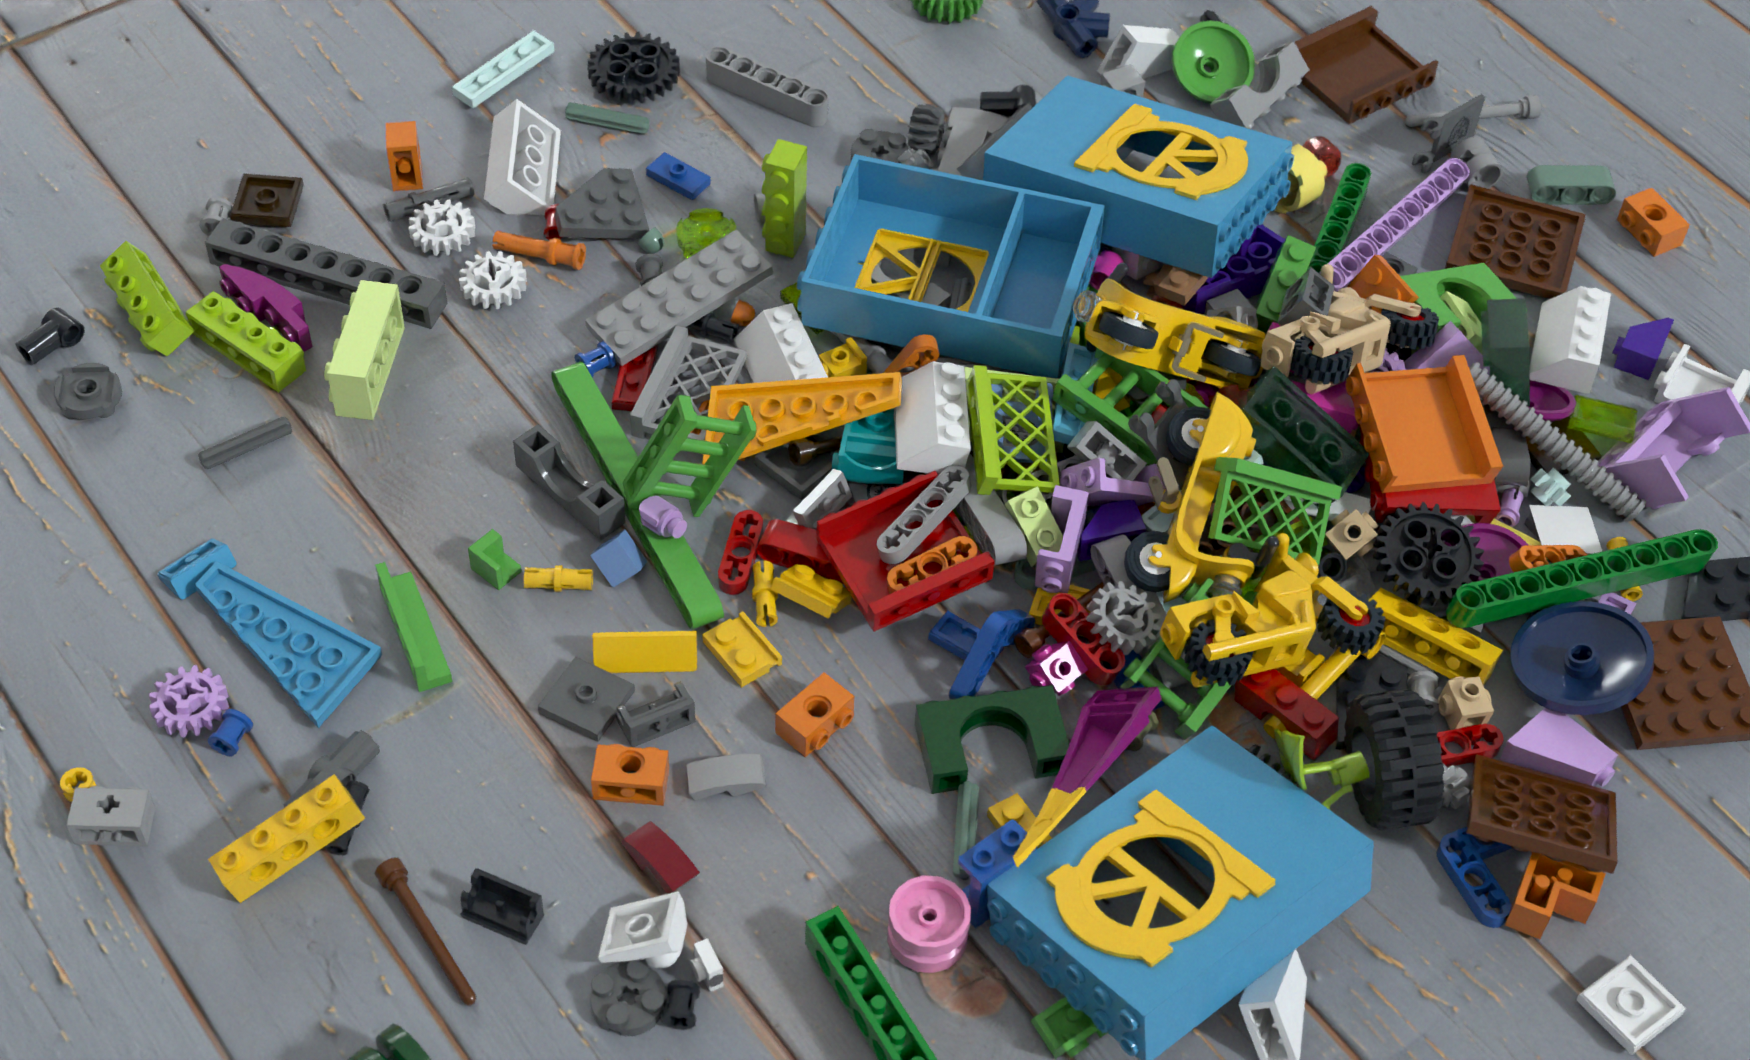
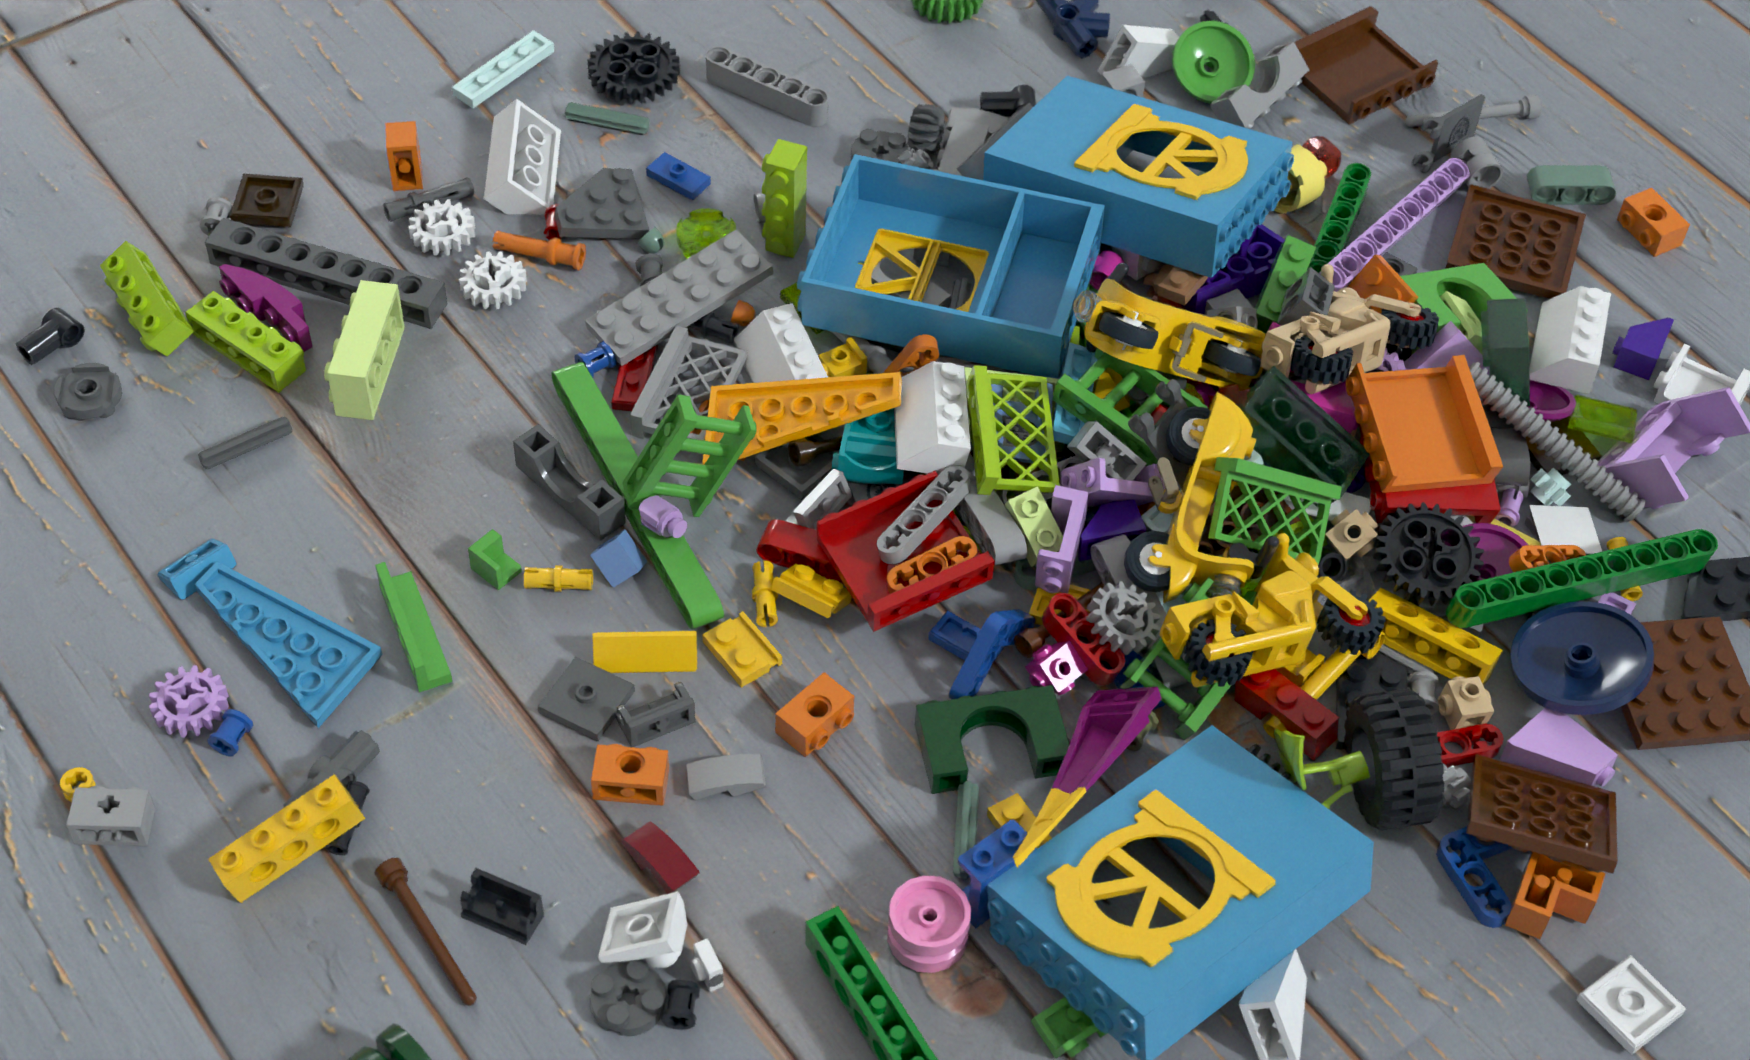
(745, 563): red beam -> none

